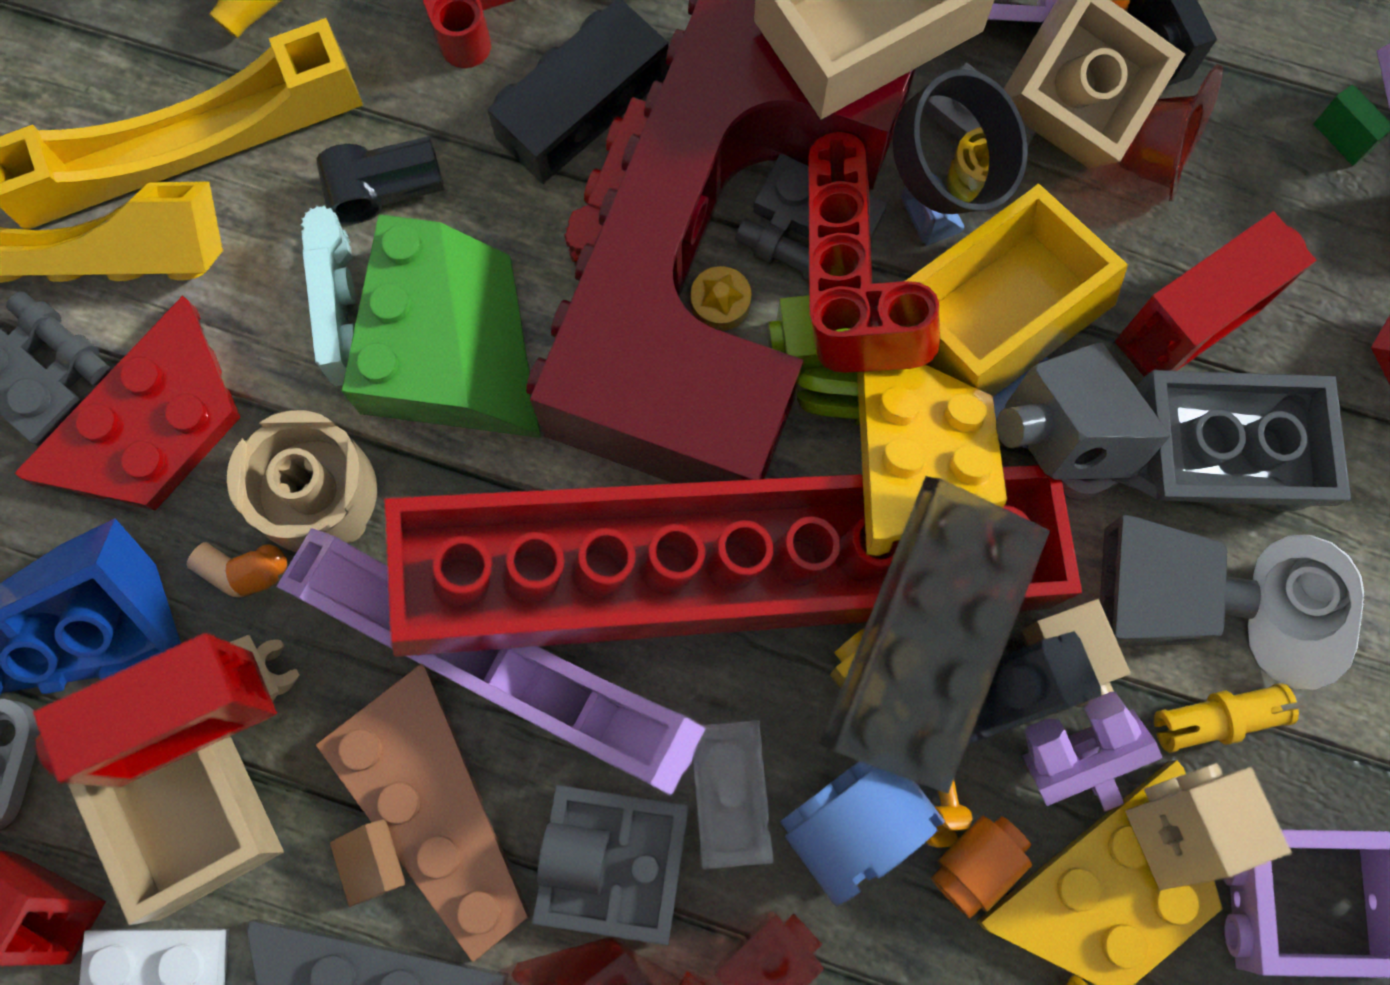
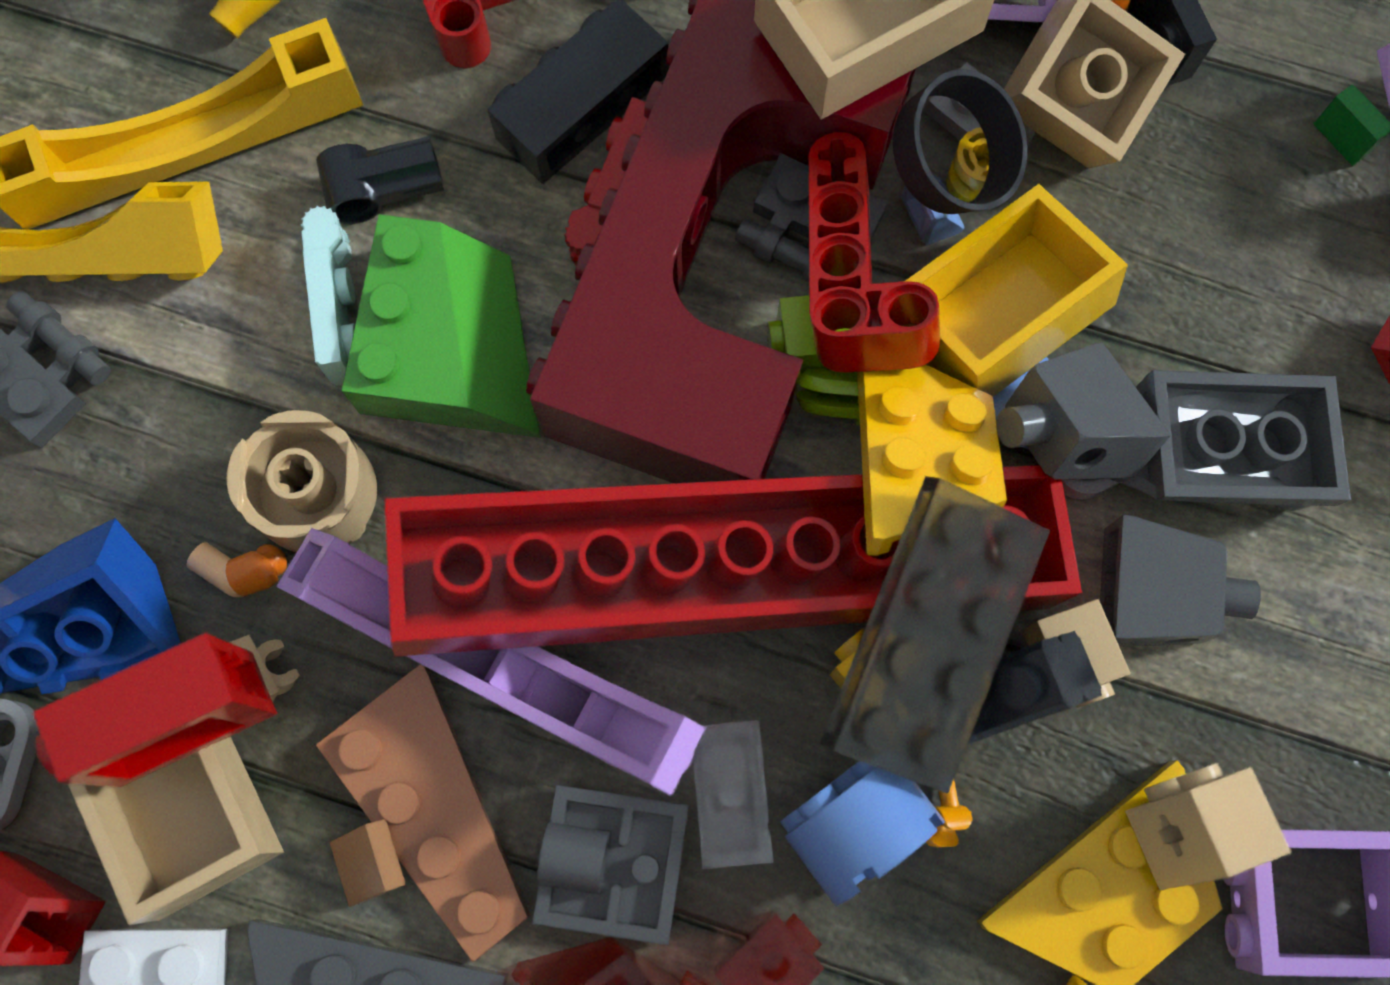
(143, 421): red wing -> none
(721, 298): yellow tile -> none
(982, 865): orange brick -> none
(1072, 763): lavender hips -> none
(1172, 134): clear red piece -> none
(1215, 296): red window -> none
(1225, 717): yellow pin -> none
(1306, 612): white piece -> none

